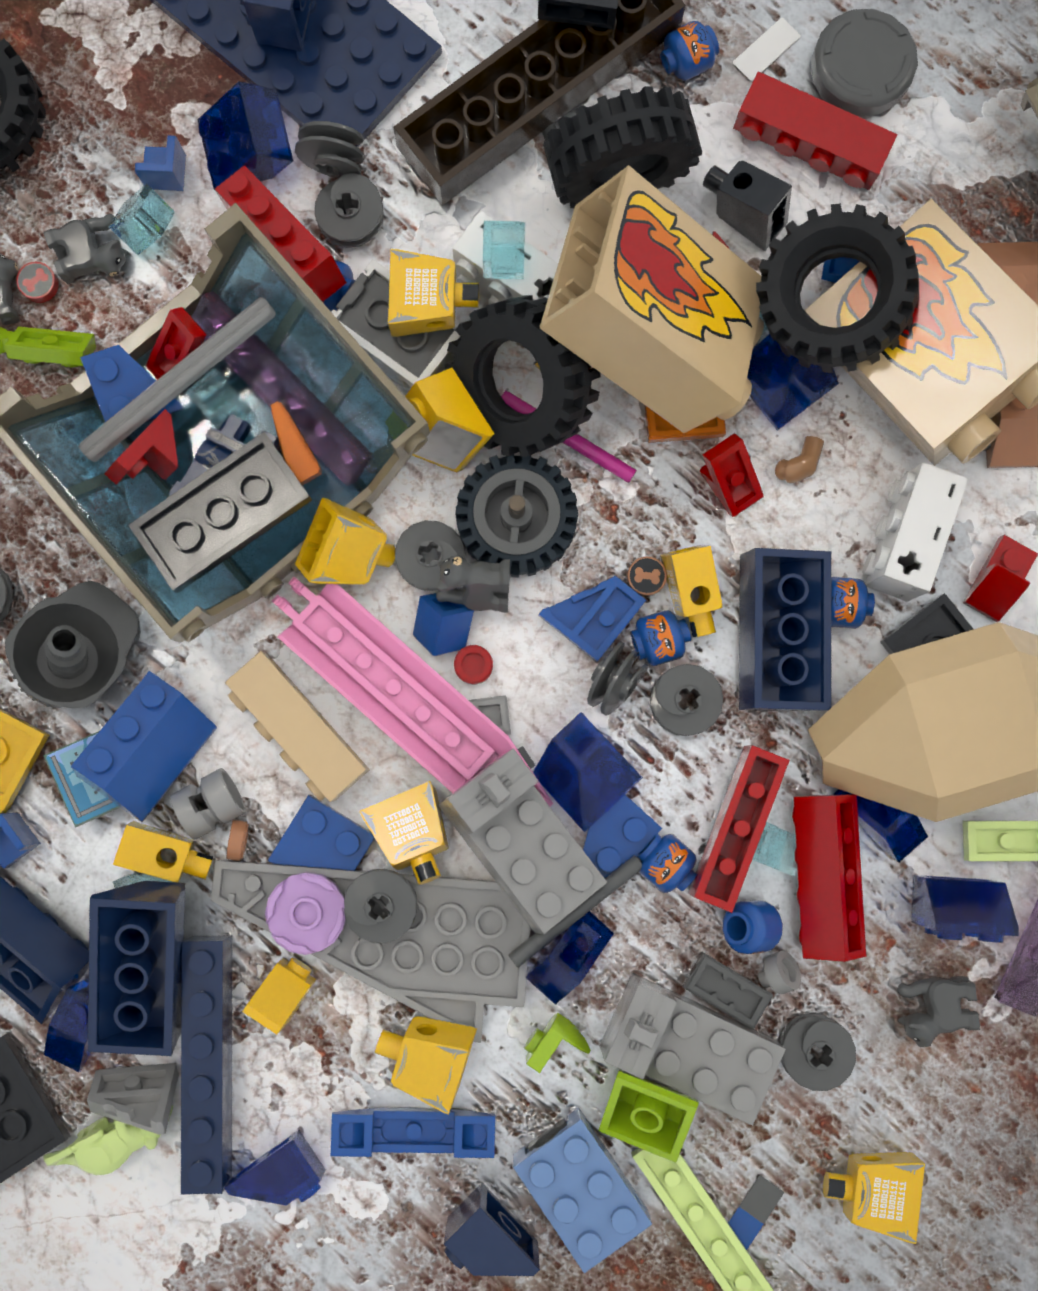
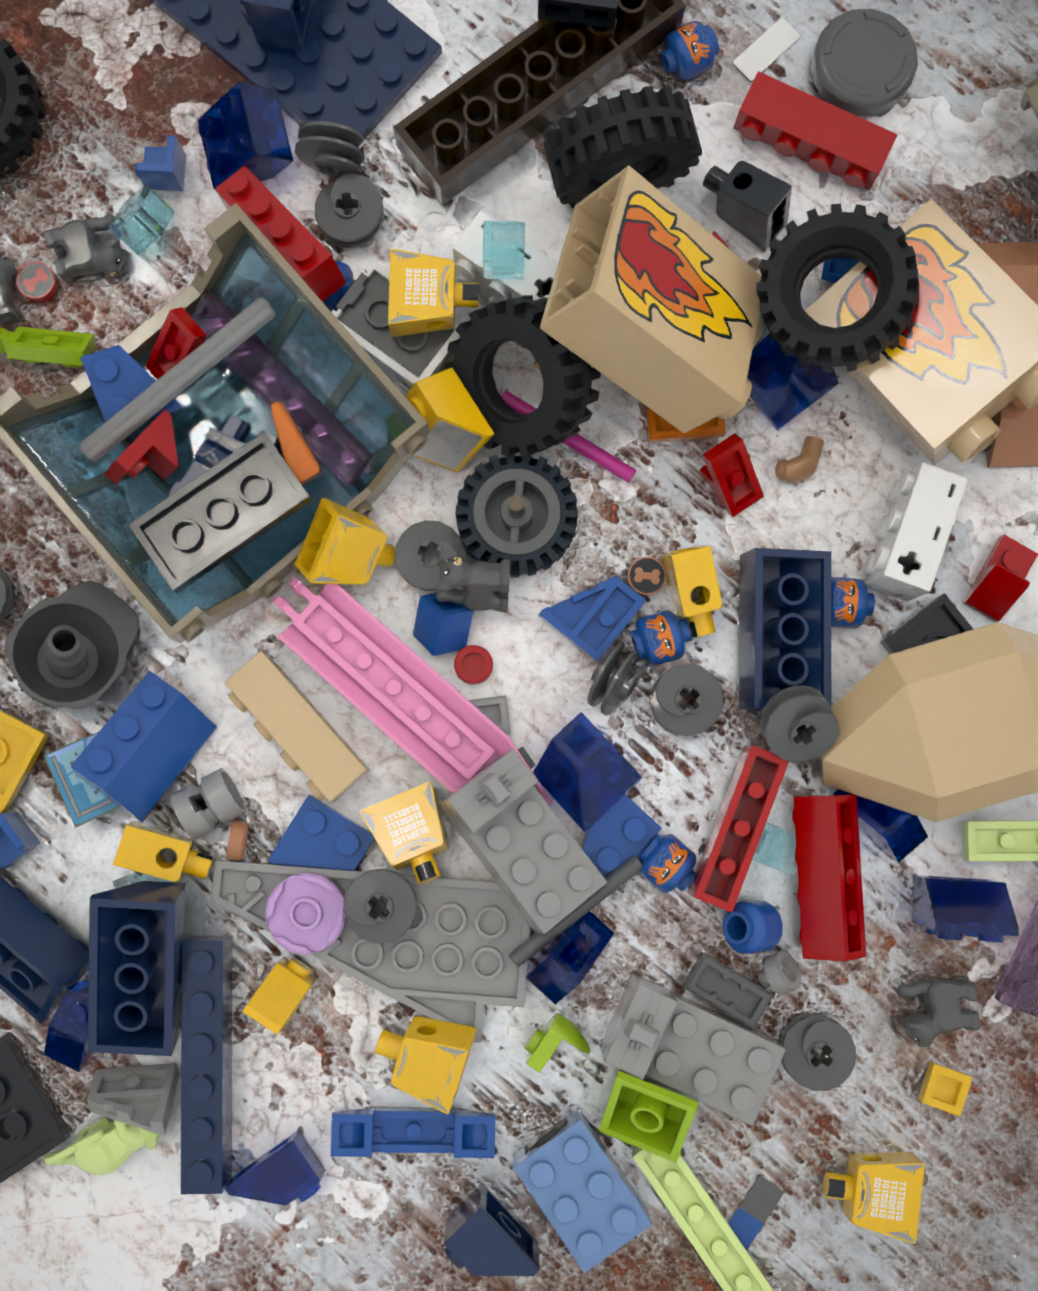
(799, 724): none -> dark grey piece
(944, 1088): none -> yellow plate

